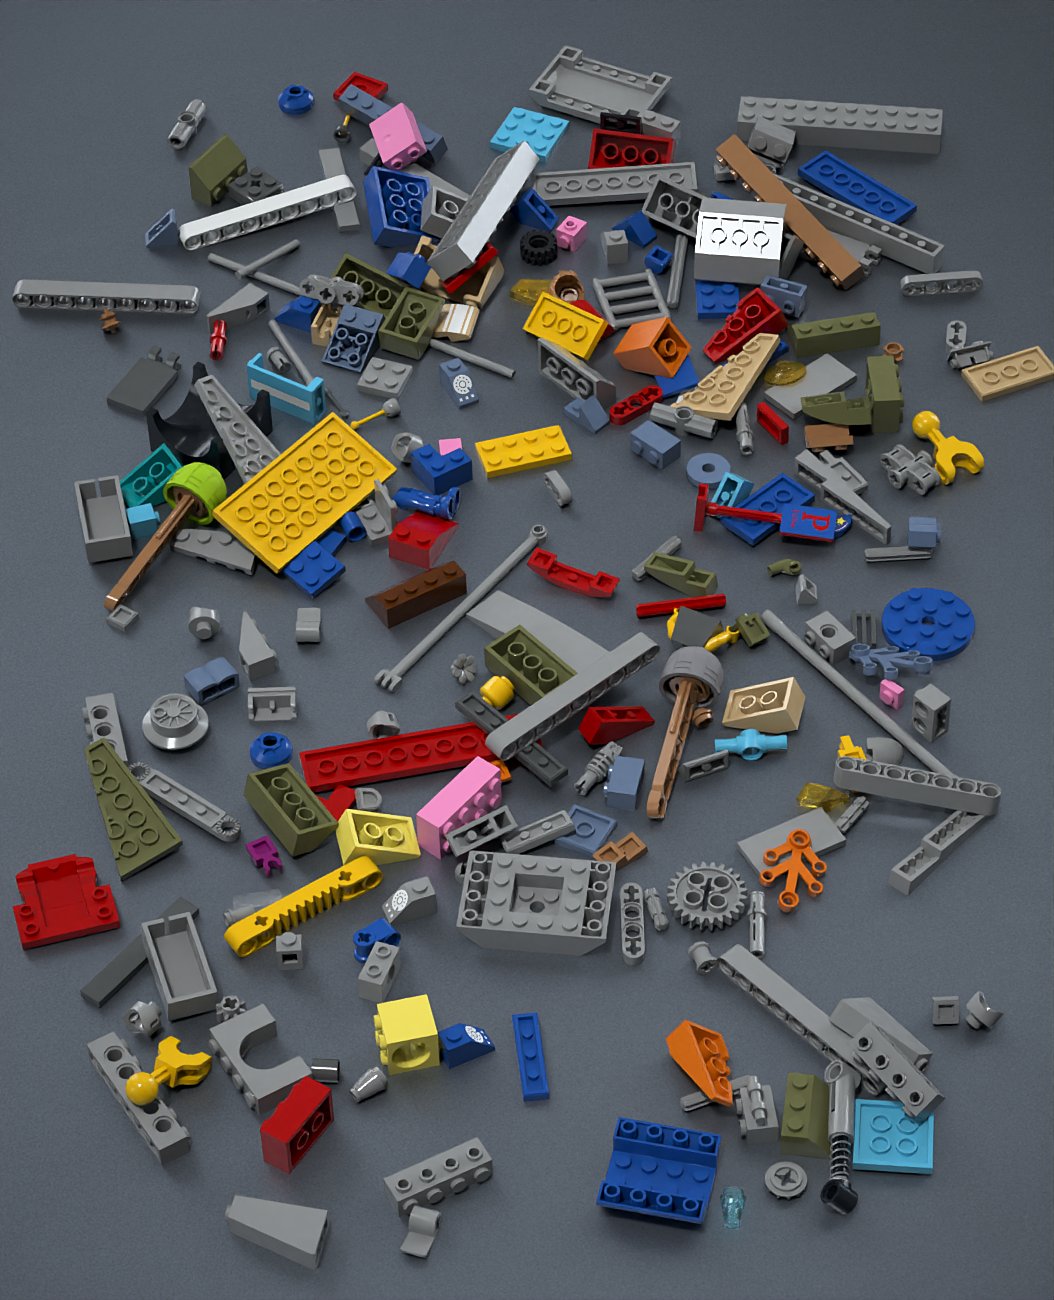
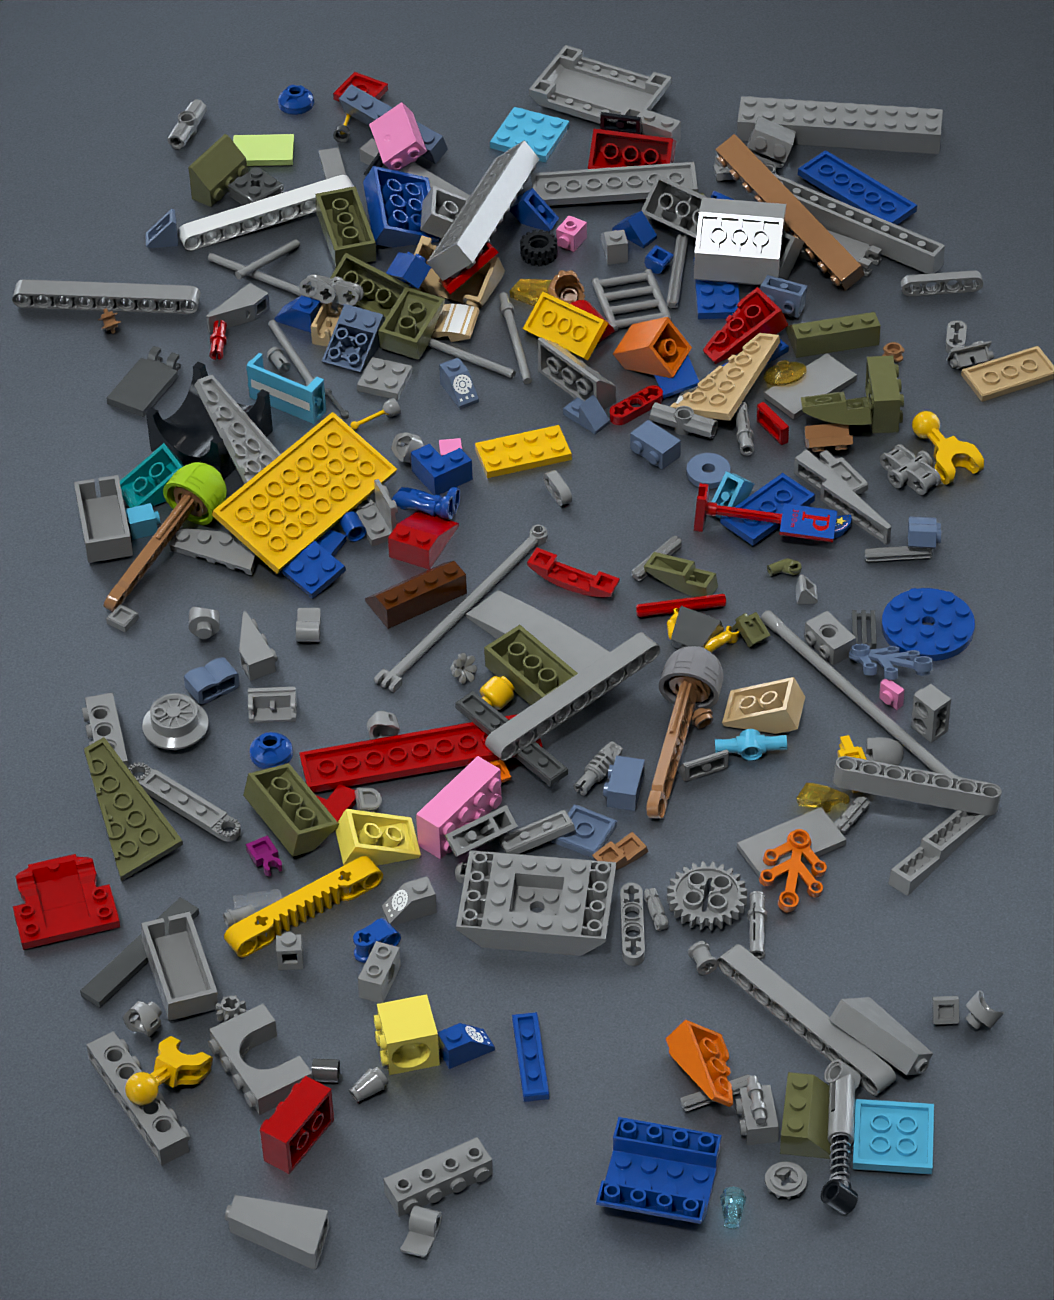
(266, 149): none -> yellowish green tile
(345, 225): none -> olive brick
(507, 311): none -> light grey bar
(612, 723): red slope -> none
(896, 1071): light grey brick -> none

